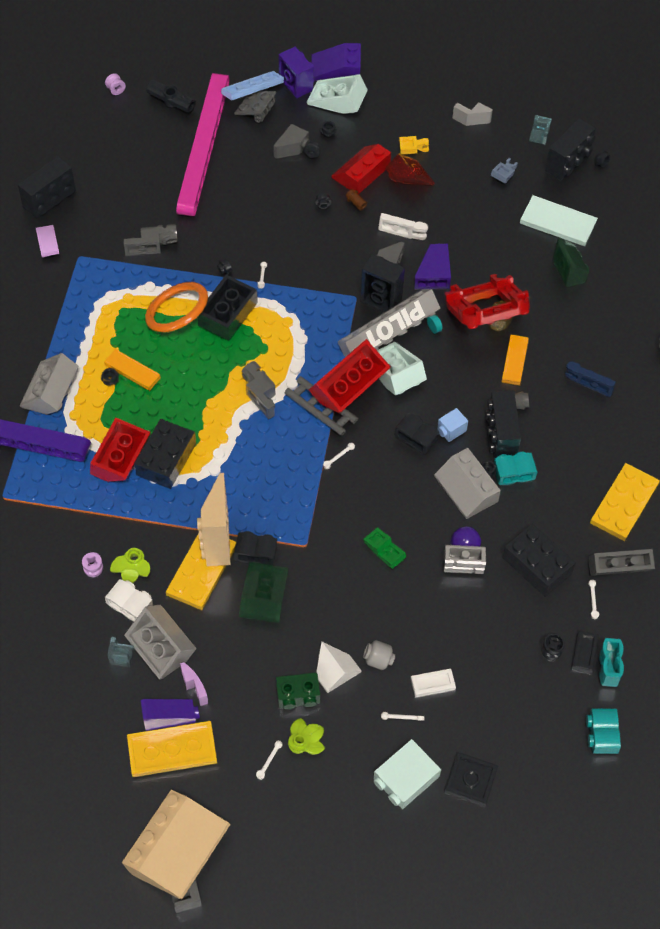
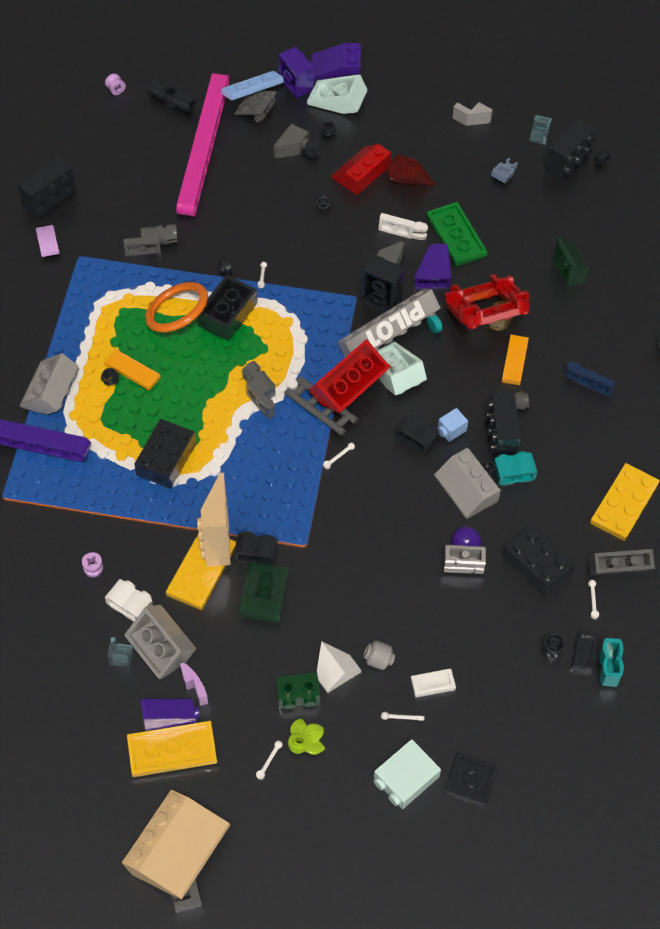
(118, 451): red slope -> none
(130, 568): lime plate -> none
(356, 199): reddish brown pin -> none
(383, 547): green slope -> none
(409, 145): yellow plate -> none
(456, 231): none -> green tile
(558, 220): light aqua tile -> none
(604, 731): teal brick -> none

